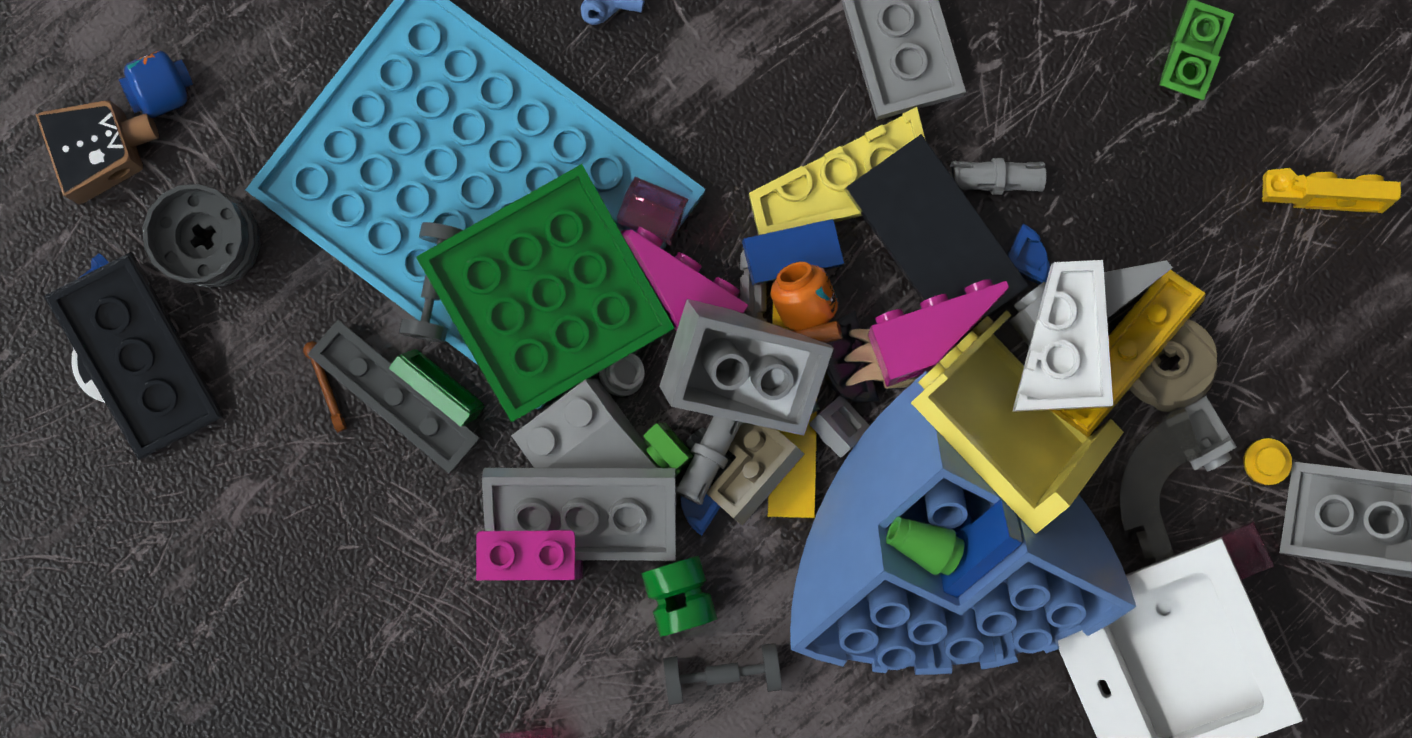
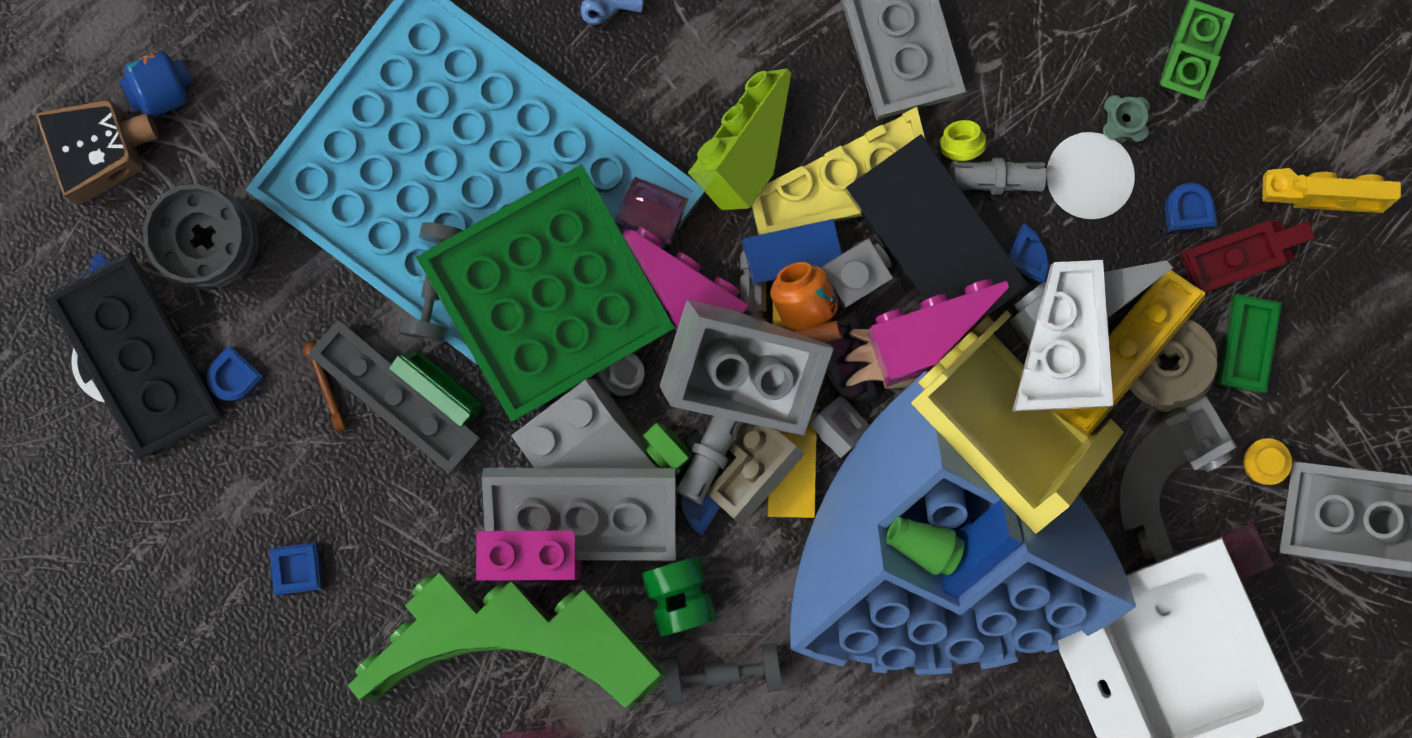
(233, 376): none -> blue tile
(296, 568): none -> blue tile
(452, 624): none -> bright green arch
(745, 148): none -> lime slope
(858, 271): none -> light grey bracket
(963, 141): none -> neon yellow plate
(1090, 175): none -> white sticker
(1135, 108): none -> sand green plate
(1190, 209): none -> blue tile
(1243, 254): none -> dark red hinge
(1249, 343): none -> green tile

